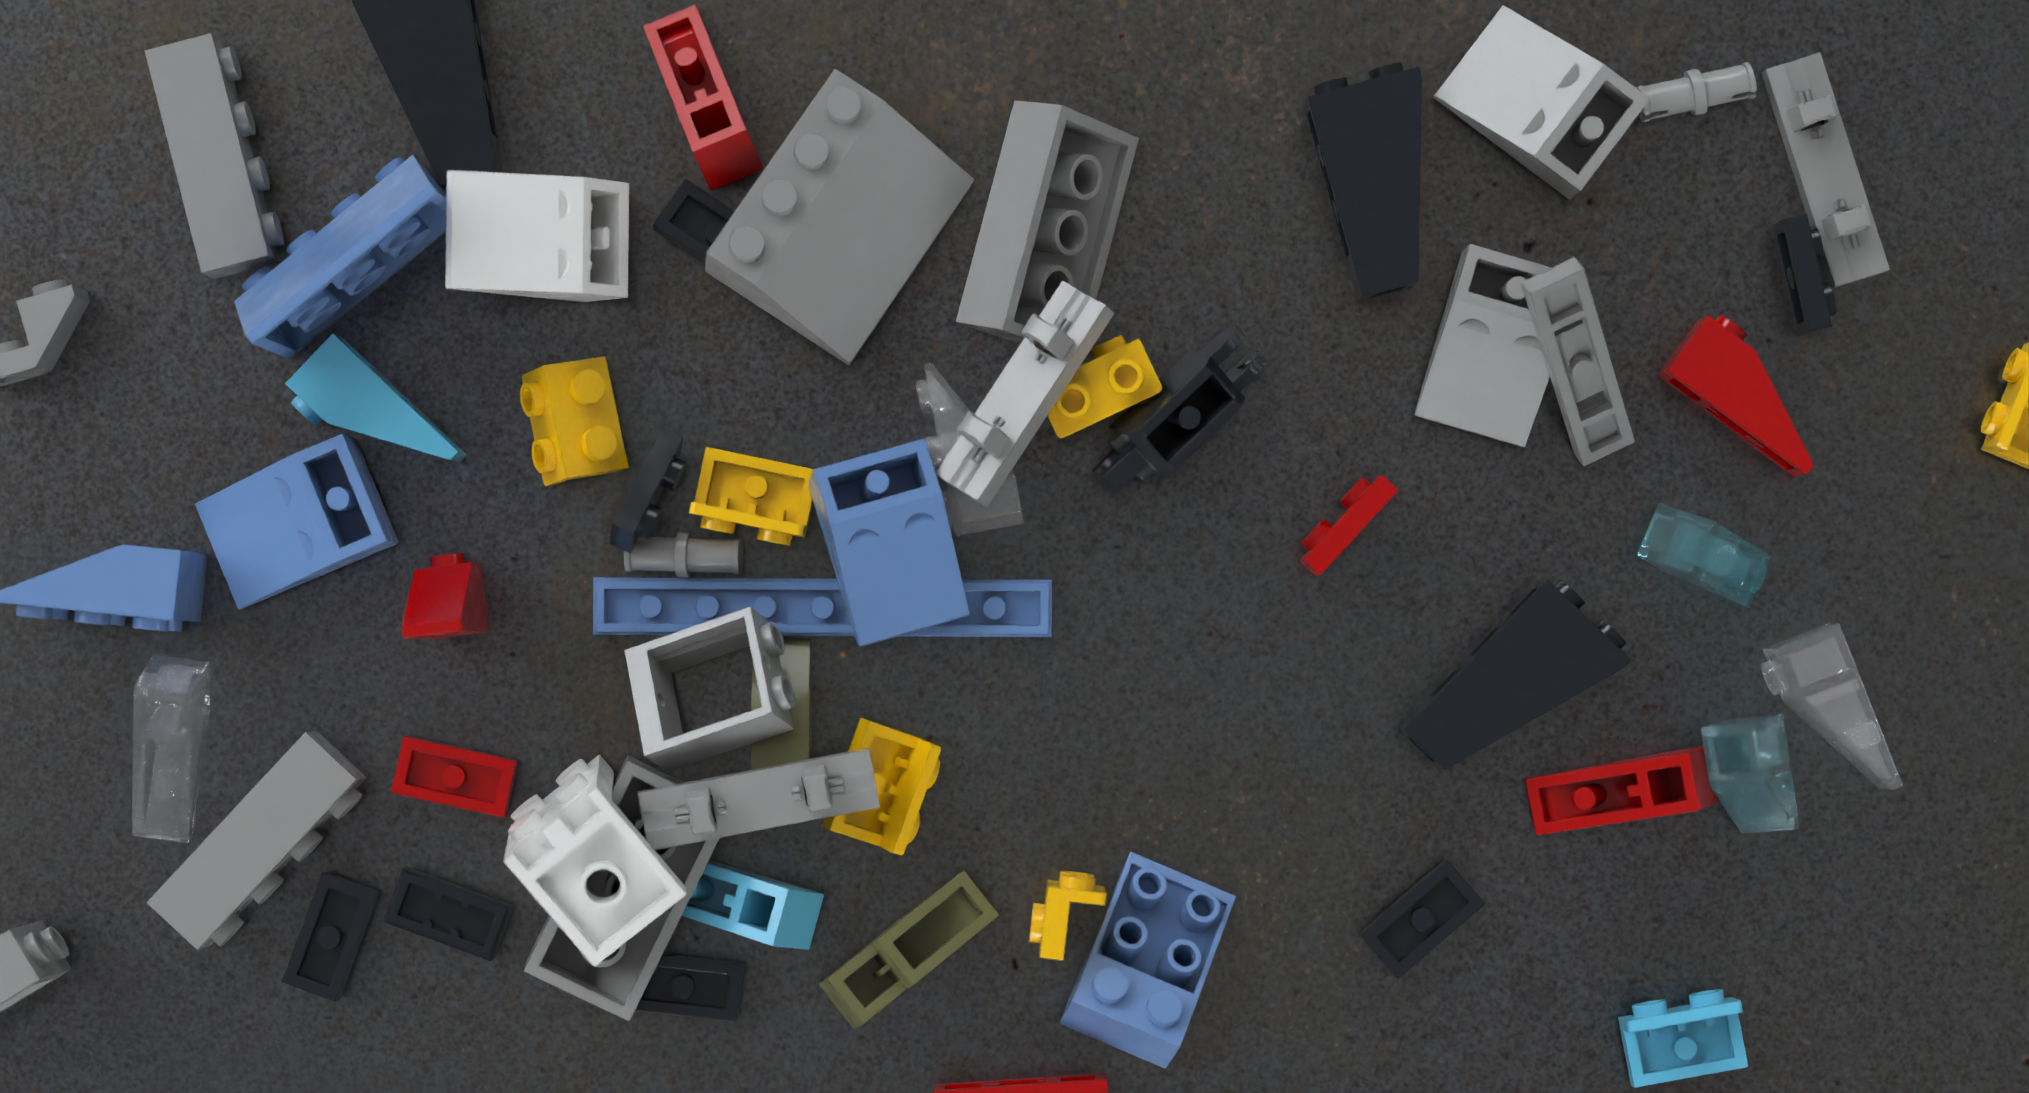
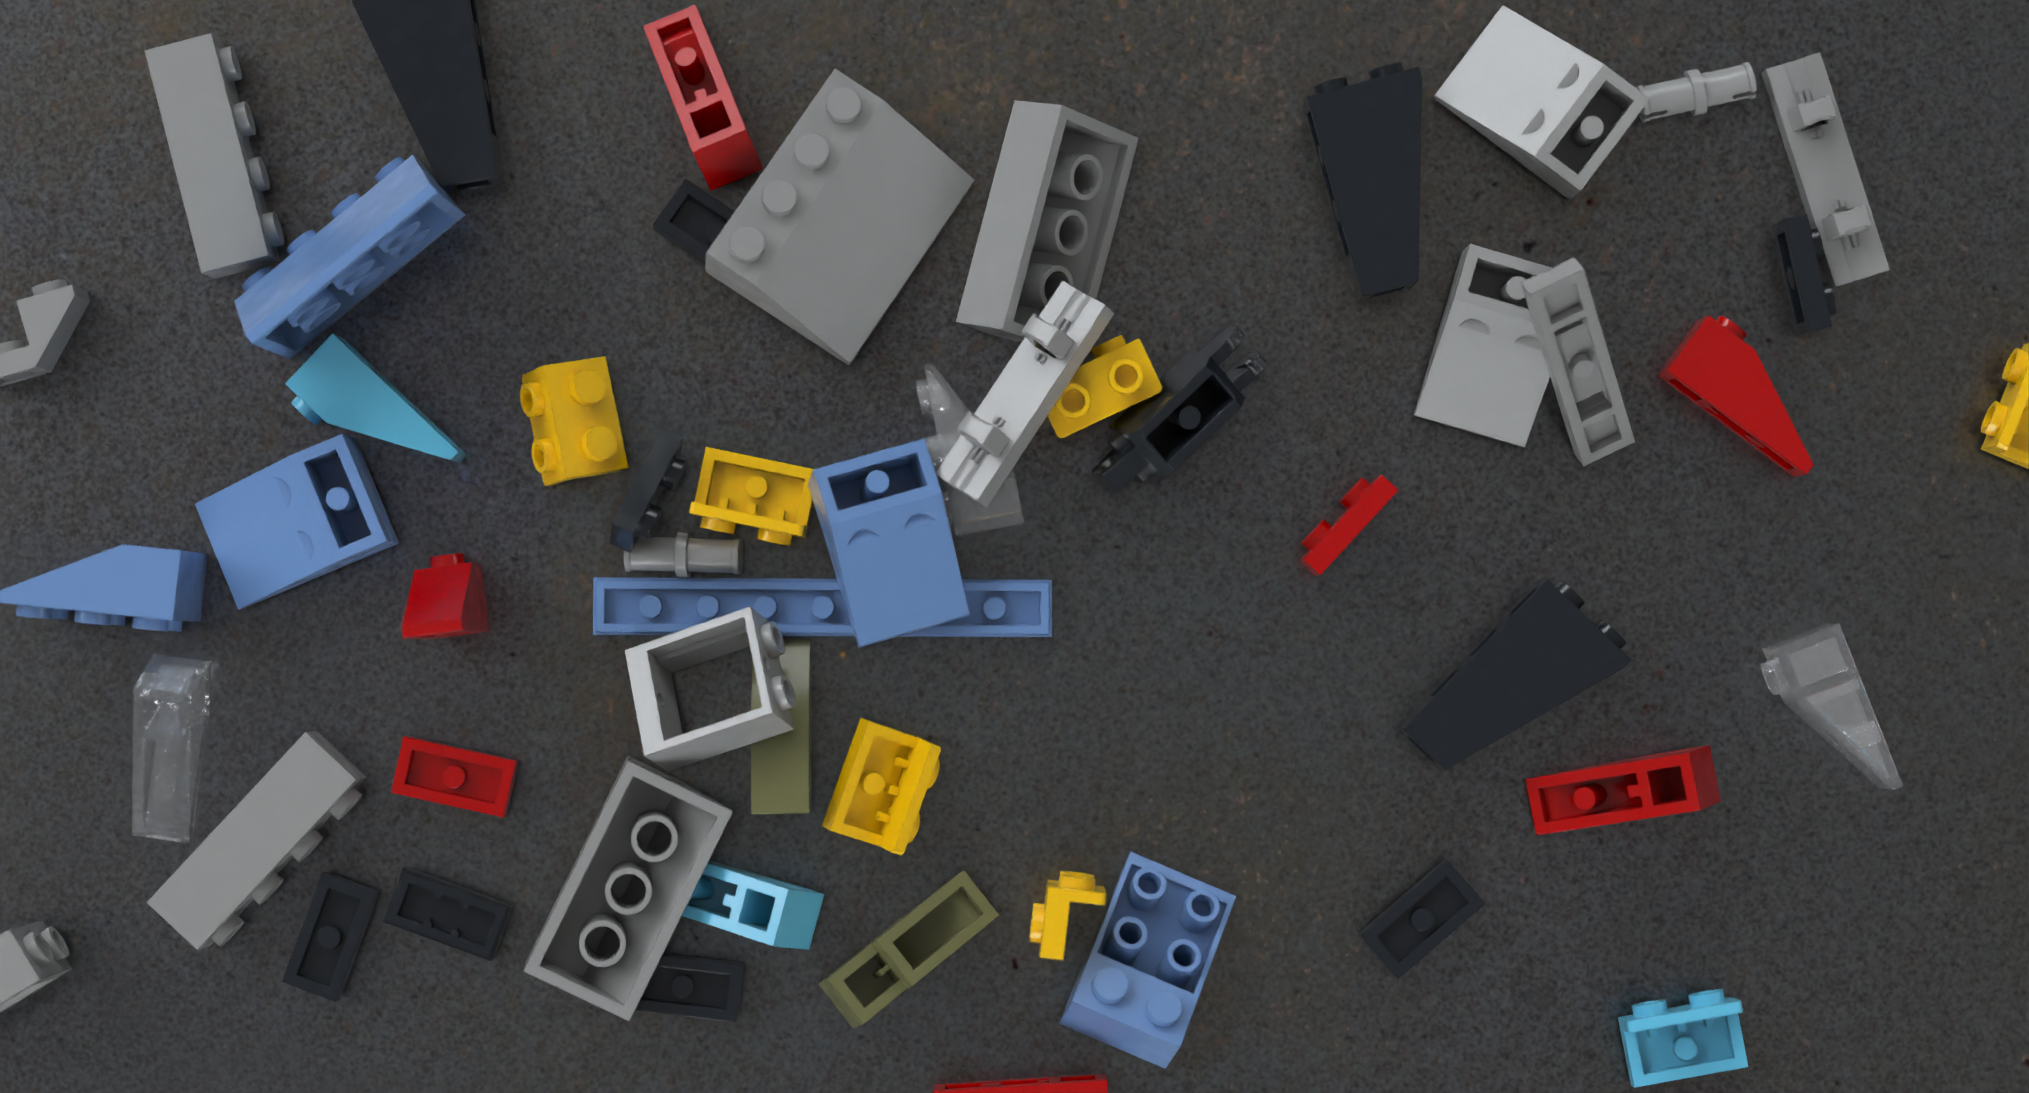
(537, 235): white slope -> none
(583, 831): white bracket -> none
(759, 799): light grey hinge -> none
(1704, 555): clear light blue slope -> none
(1752, 772): clear light blue slope -> none

